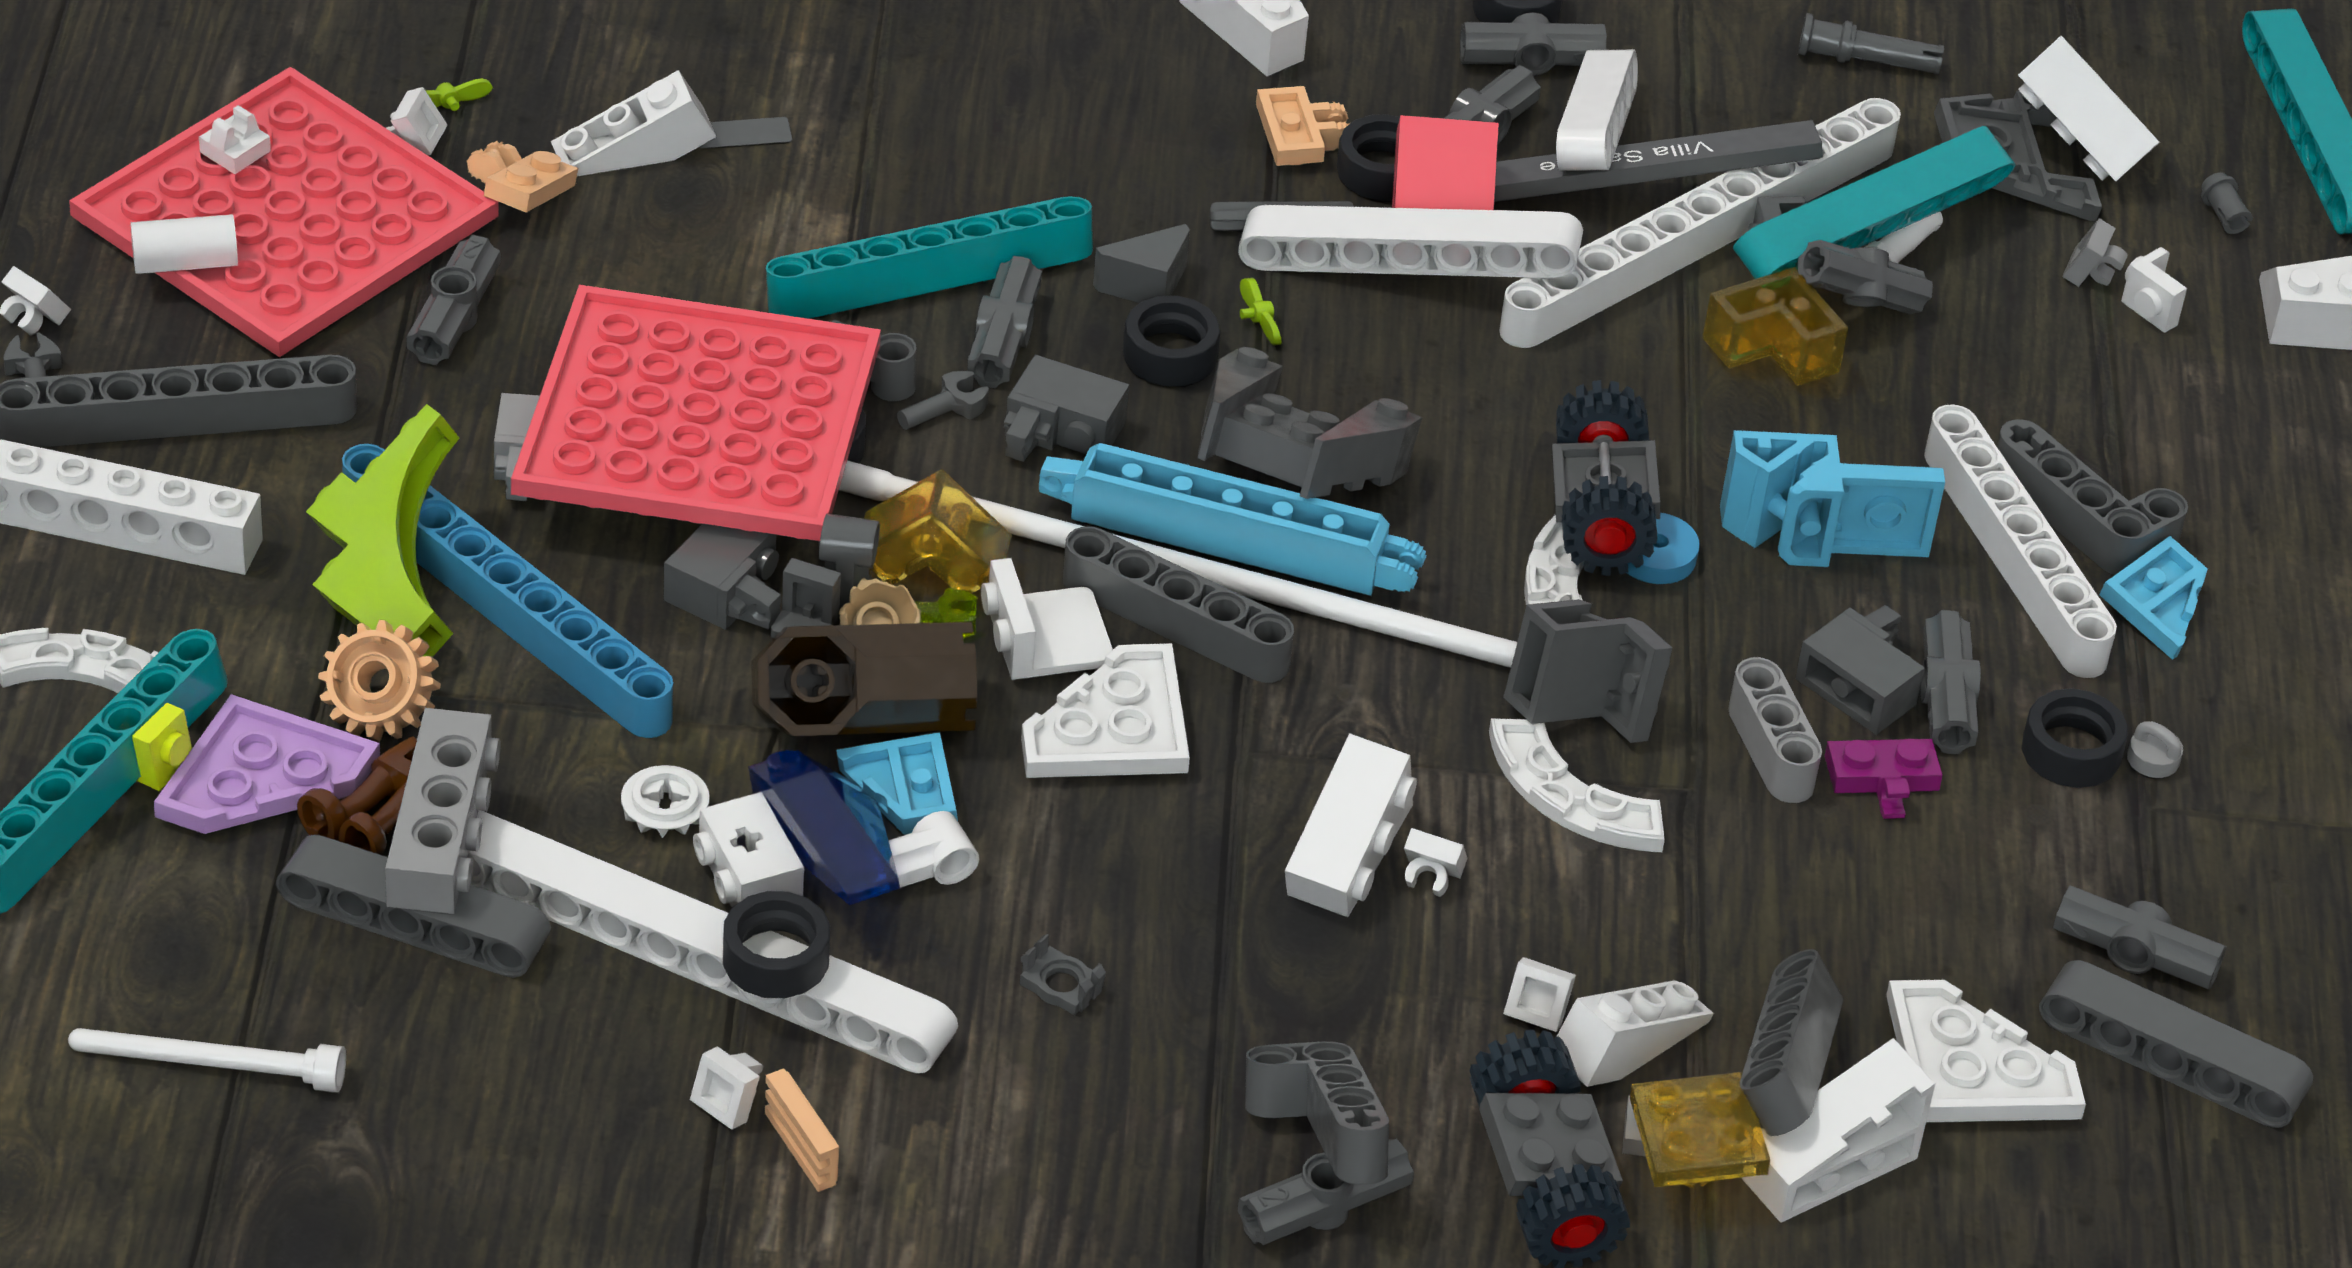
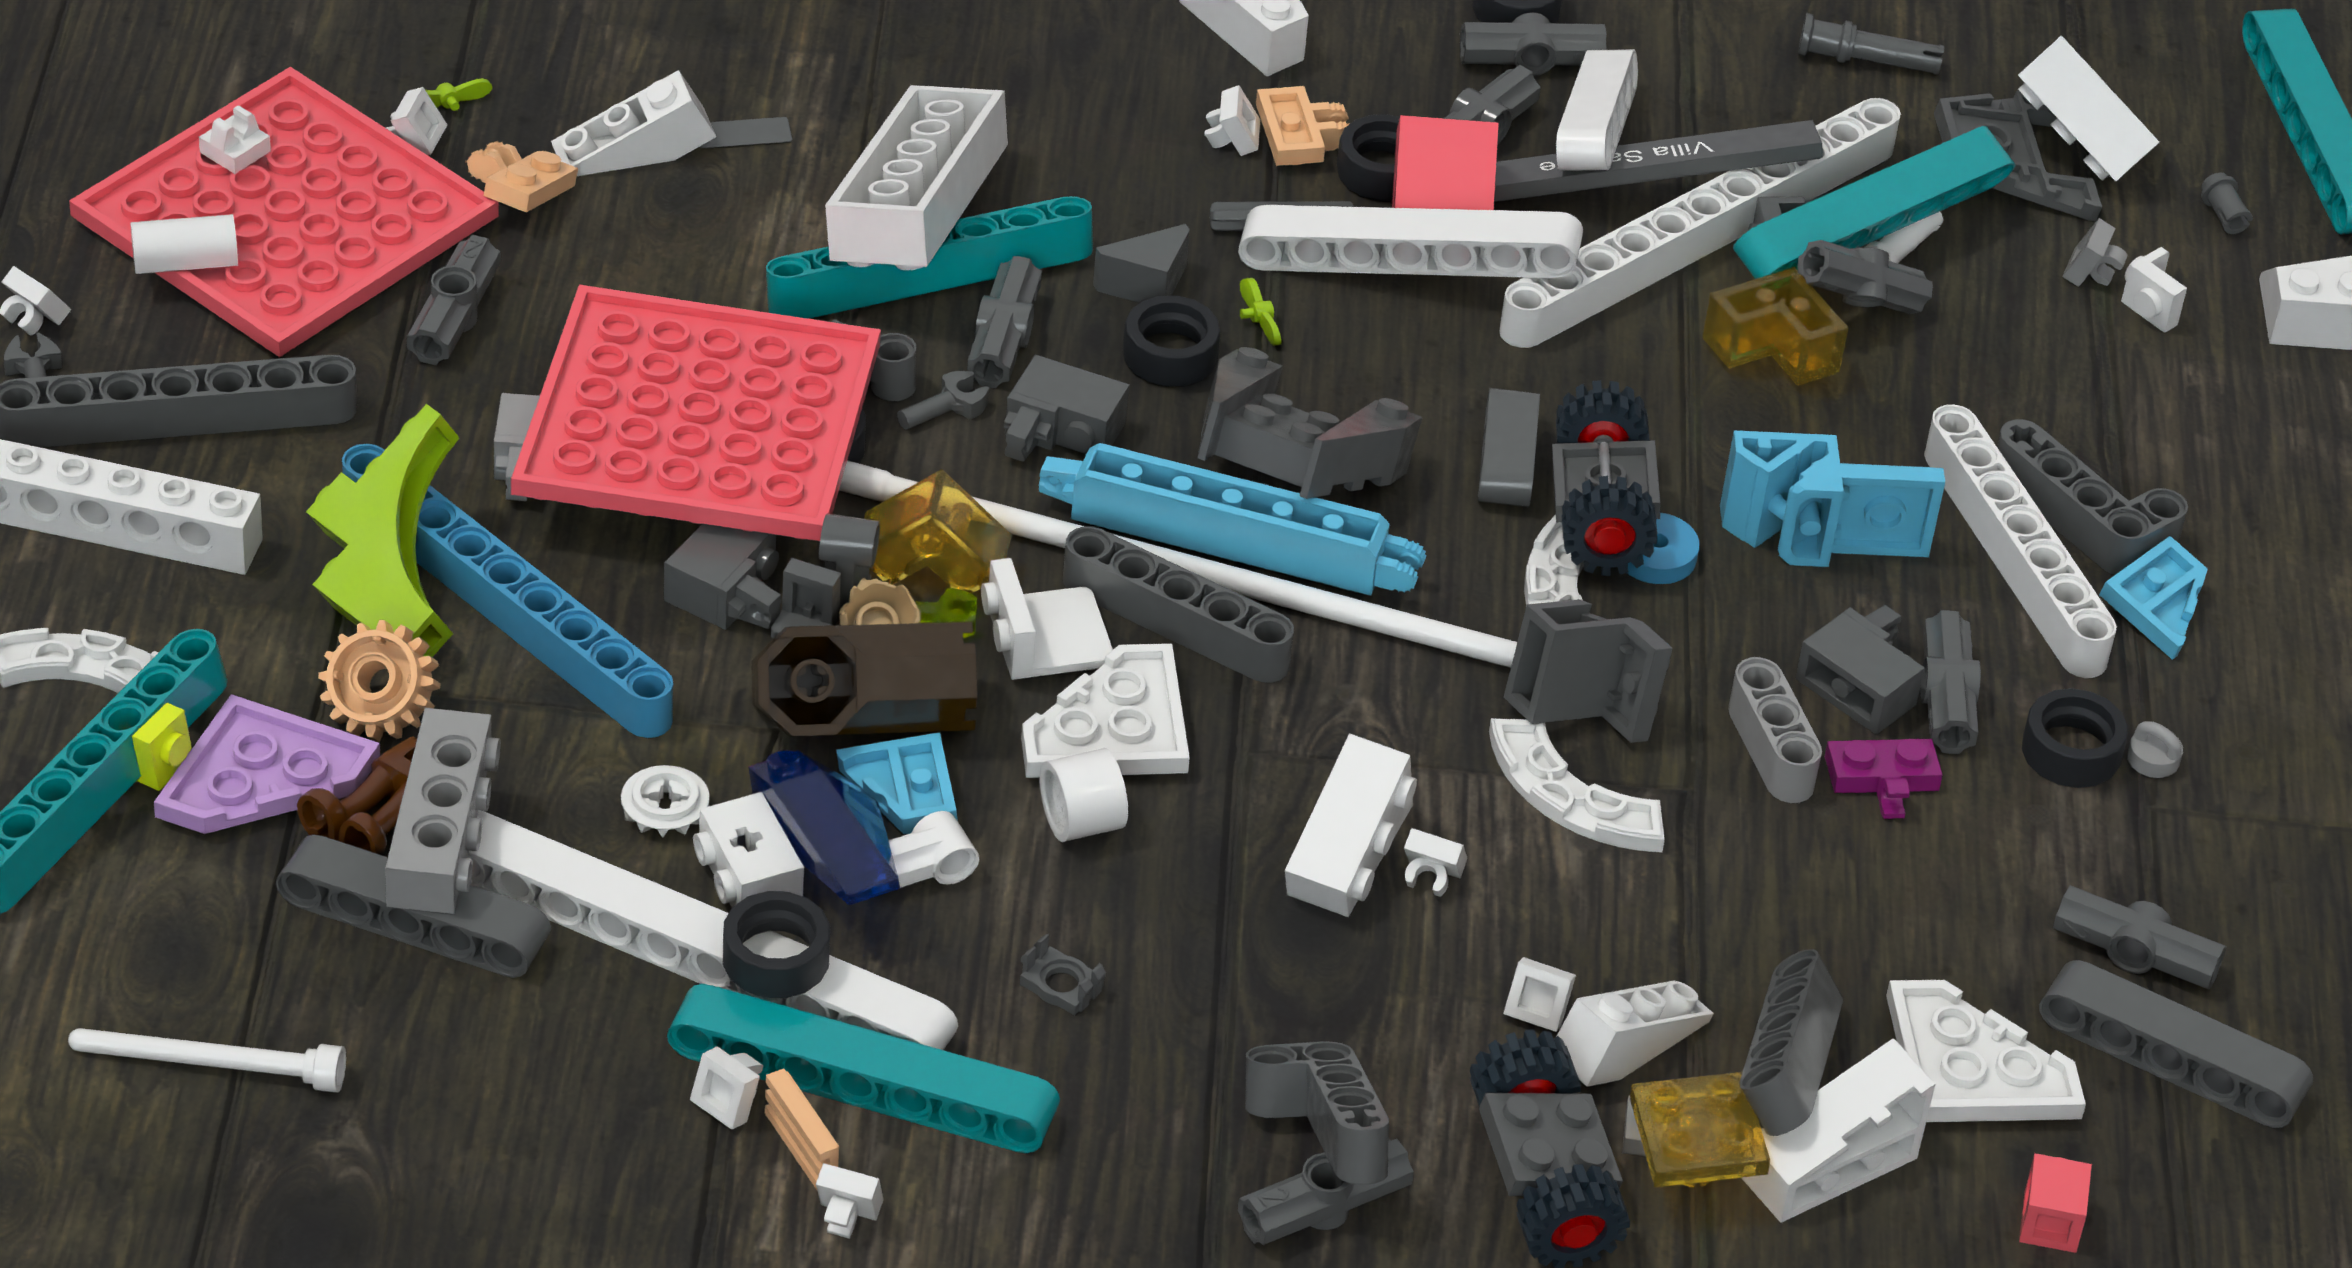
(846, 1196): none -> white tile
(870, 1068): none -> teal beam
(916, 176): none -> white brick
(1083, 794): none -> white piece
(1234, 122): none -> white tile
(1509, 447): none -> dark grey beam
(2055, 1203): none -> coral brick

